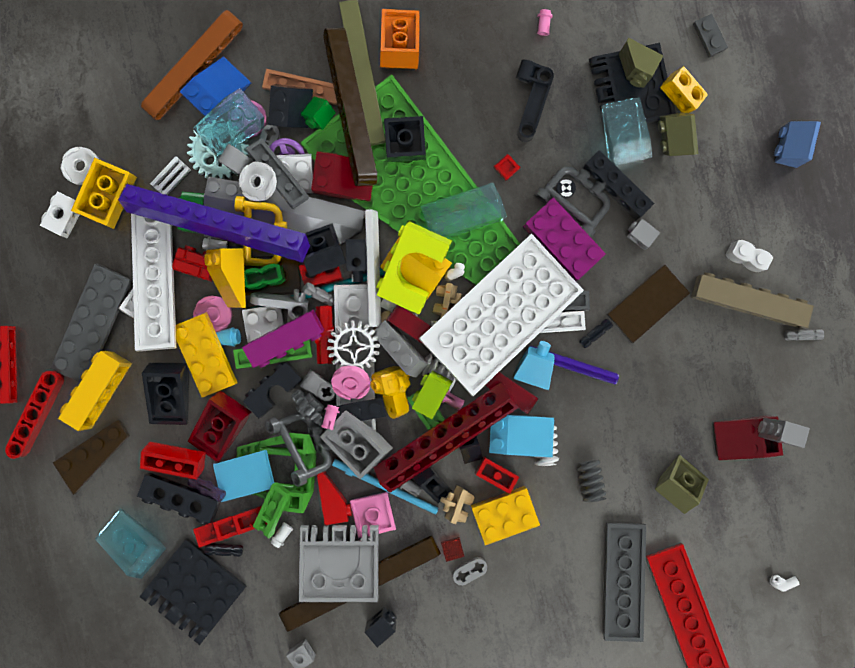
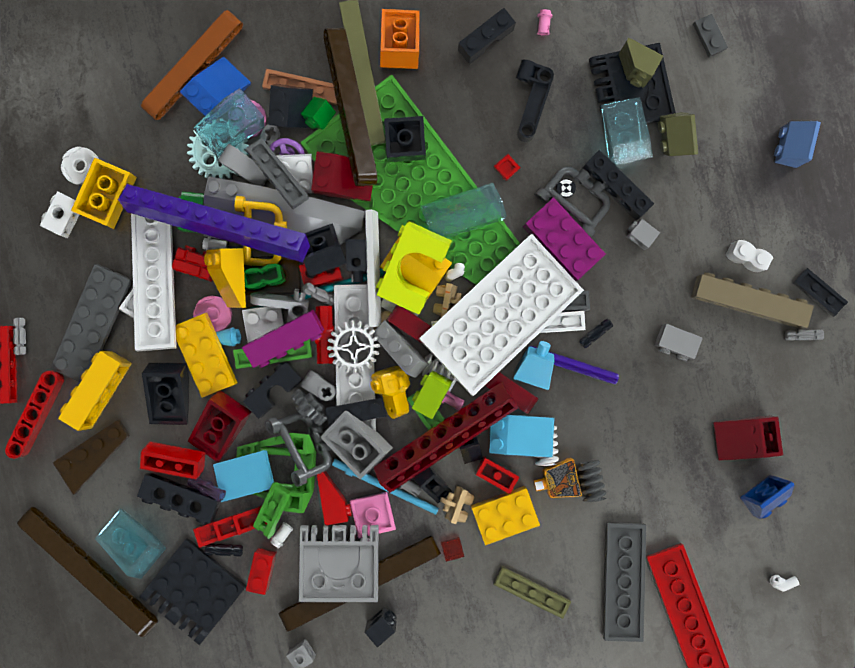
(19, 336): none -> light grey axle
(87, 571): none -> dark brown beam
(165, 171): white tile -> none
(261, 571): none -> red brick
(267, 184): white tile -> none
(330, 417): bright pink pin -> none
(350, 382): bright pink tile -> none
(472, 575): light grey beam -> none
(493, 29): none -> black arch
(532, 592): none -> olive tile
(560, 480): none -> torso
(648, 303): dark brown tile -> none
(678, 341): none -> light grey brick
(682, 485): olive slope -> none
(684, 90): yellow brick -> none
(767, 495): none -> blue slope
(783, 432): light grey brick -> none
(820, 292): none -> black hinge

